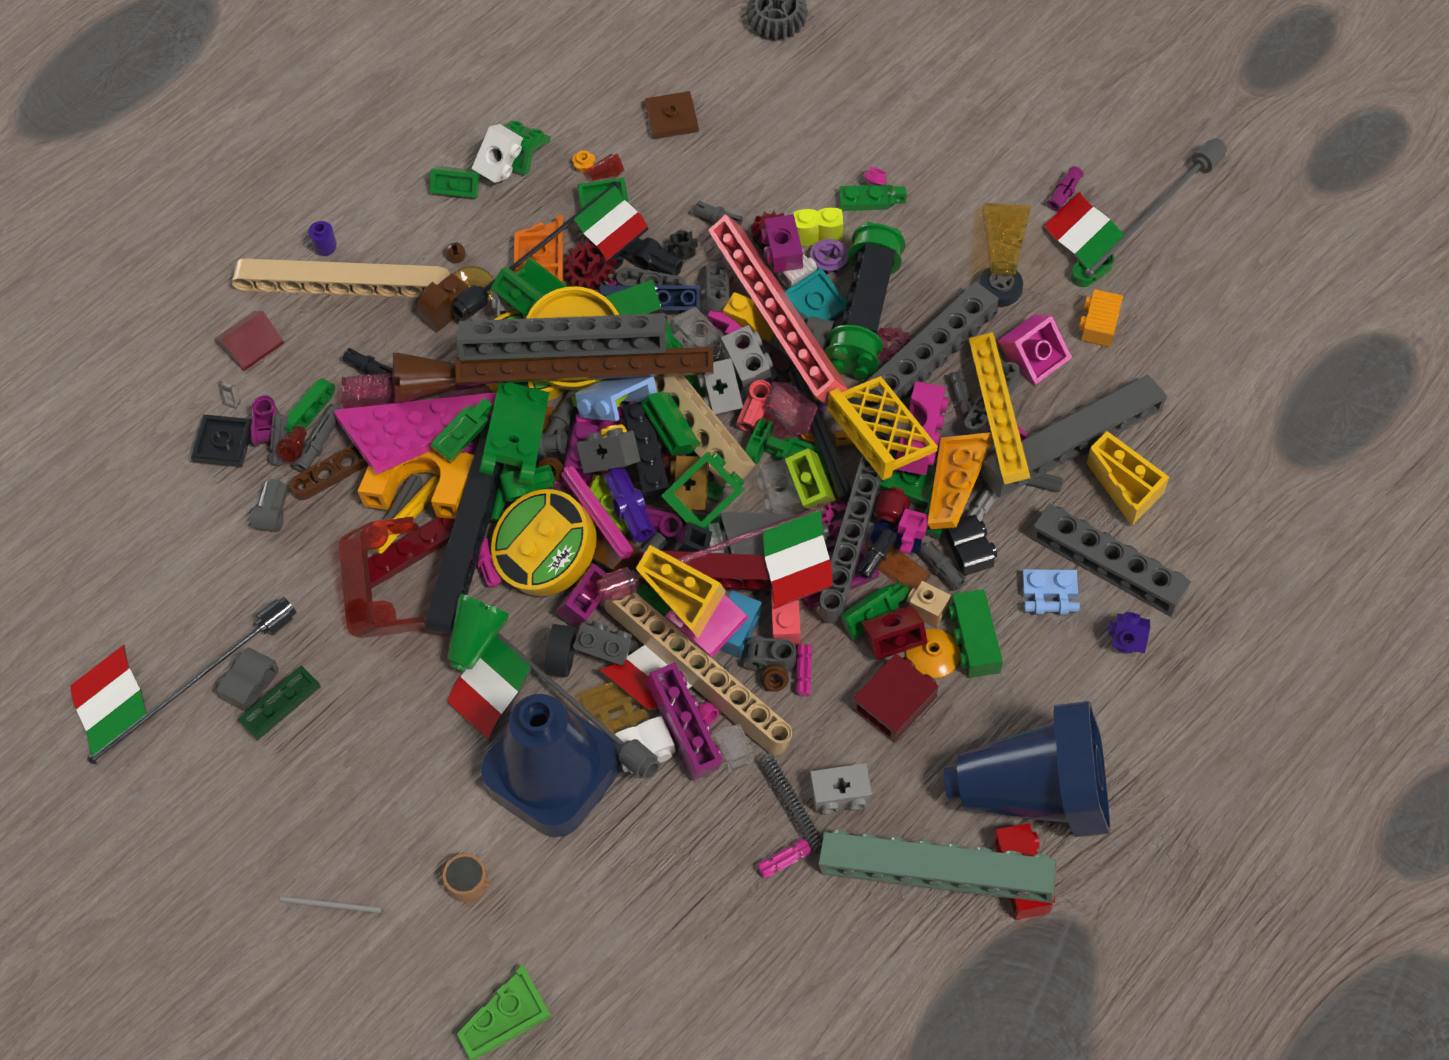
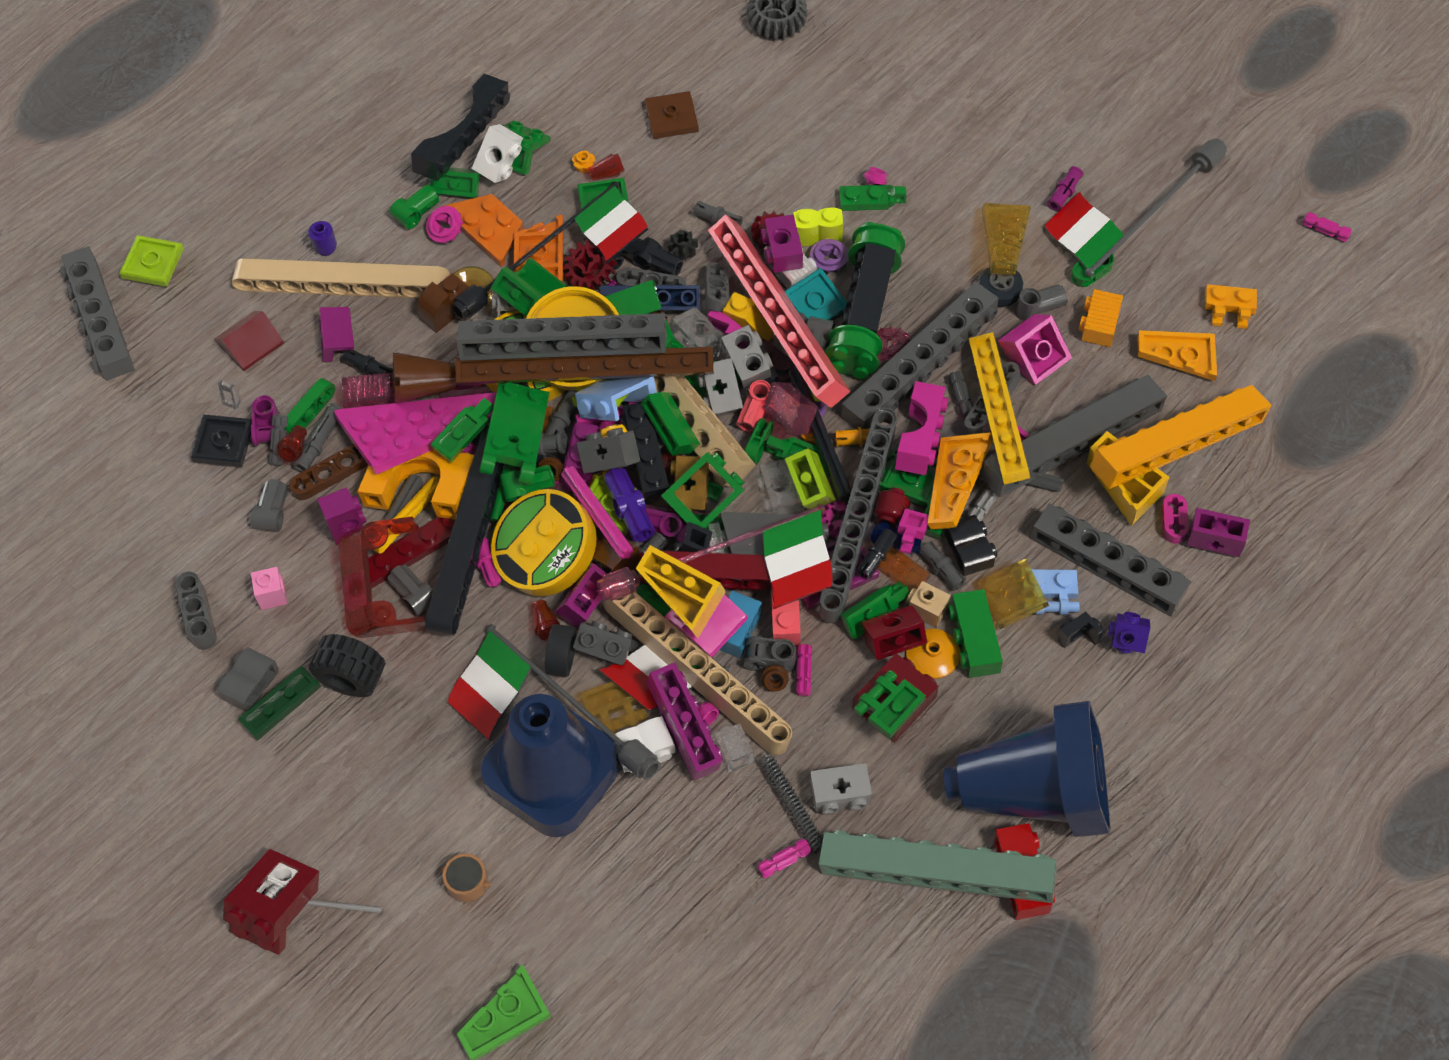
(97, 314): none -> dark grey brick
(113, 702): flag -> none
(151, 261): none -> lime plate
(199, 620): none -> dark grey beam
(269, 588): none -> bright pink brick
(270, 900): none -> dark red brick
(335, 331): none -> magenta panel
(341, 513): none -> magenta brick
(347, 665): none -> black tyre
(410, 211): none -> green piece
(414, 592): none -> dark grey piece
(437, 154): none -> black arch
(443, 215): none -> dark pink gear
(455, 258): reddish brown hinge -> none
(473, 631): green cone -> none
(489, 225): none -> orange wing
(543, 619): none -> clear red cone
(861, 431): yellow fence -> none
(895, 709): none -> green plate
(1013, 593): none -> clear yellow plate
(1037, 301): none -> dark grey piece
(1074, 629): none -> black bracket
(1169, 518): none -> dark pink beam
(1179, 436): none -> light orange brick
(1180, 350): none -> light orange wing
(1218, 532): none -> magenta brick
(1230, 299): none -> light orange plate
(1327, 226): none -> dark pink axle

